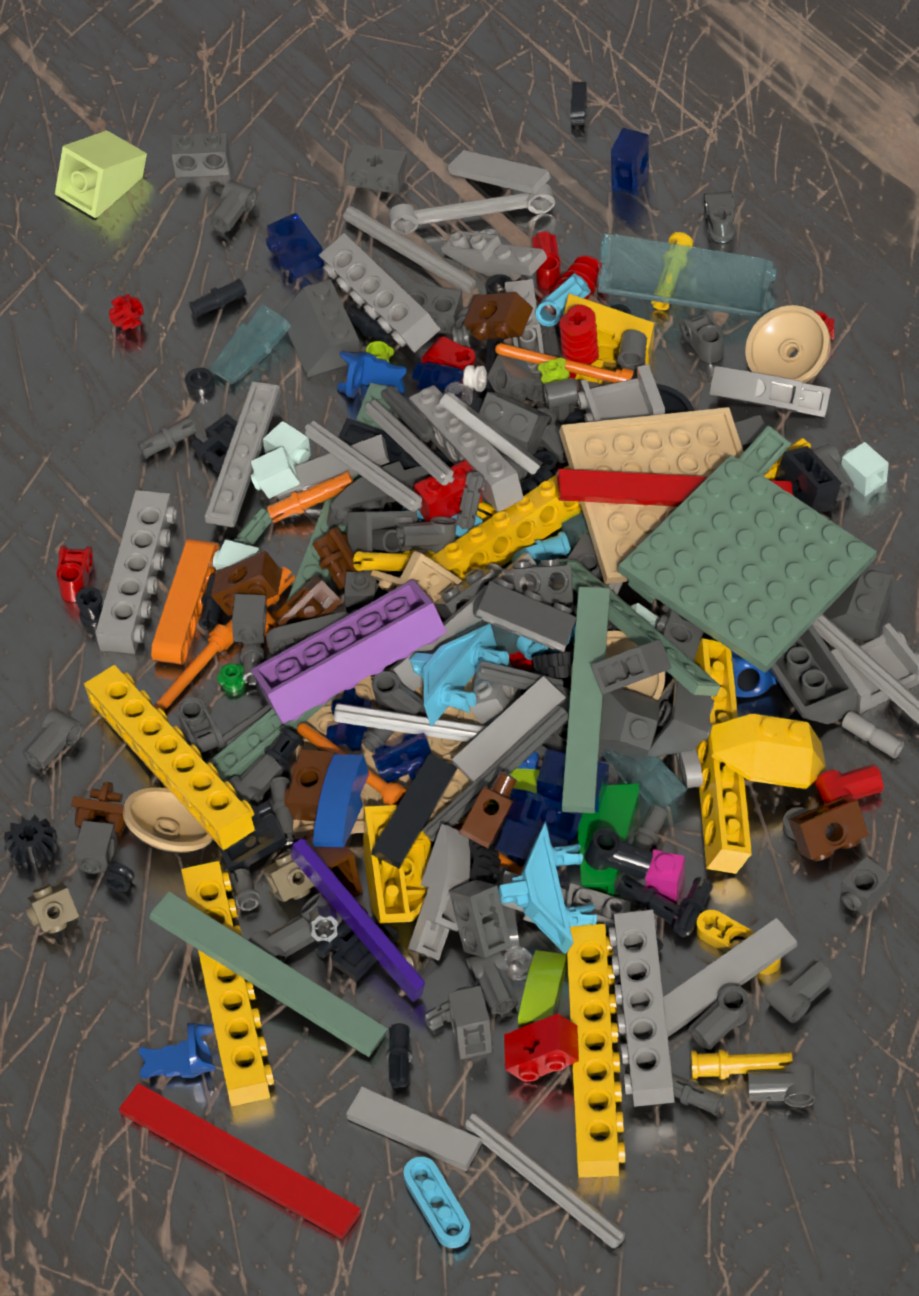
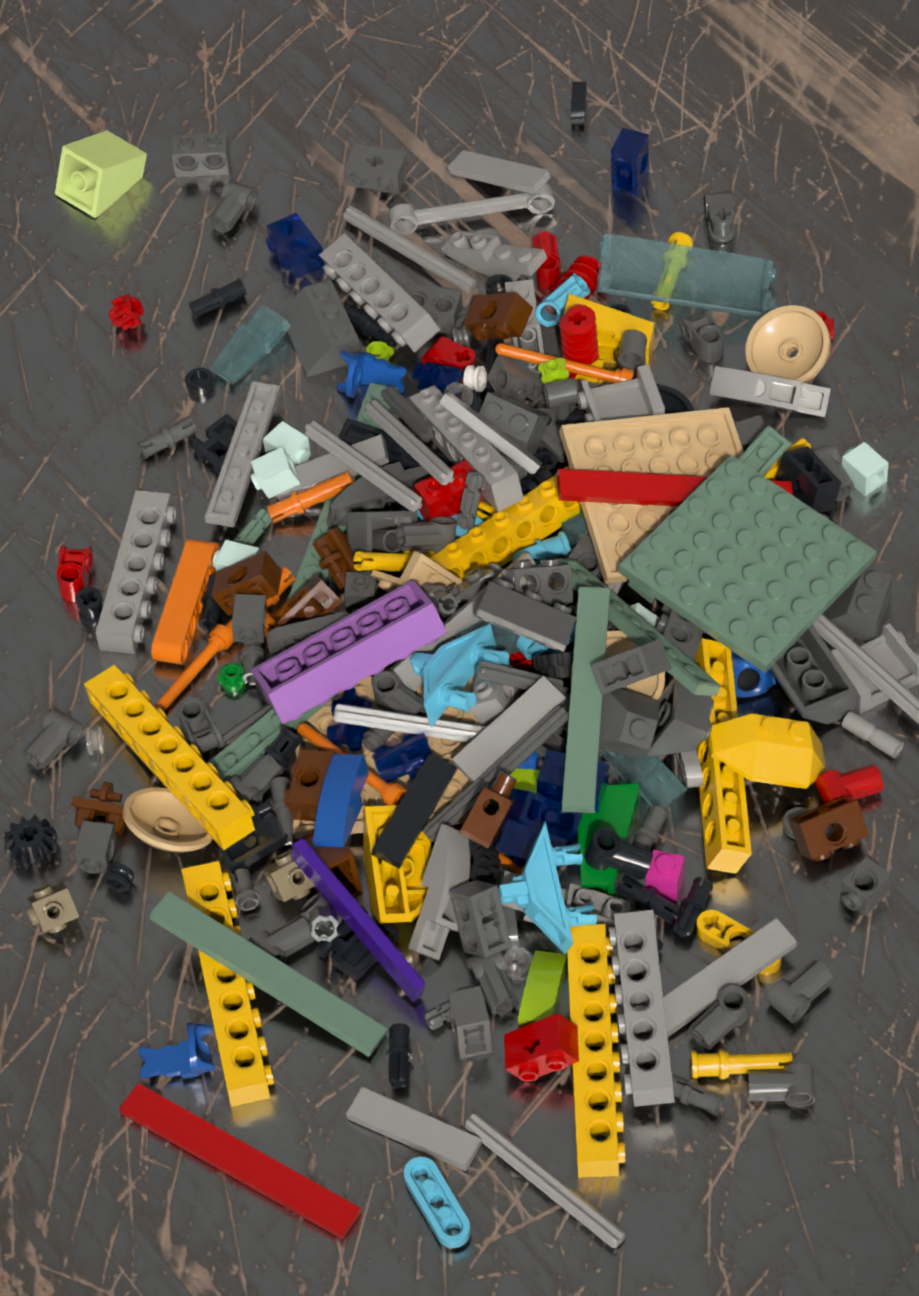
(95, 740): none -> clear bush
(440, 597): none -> dark grey pin

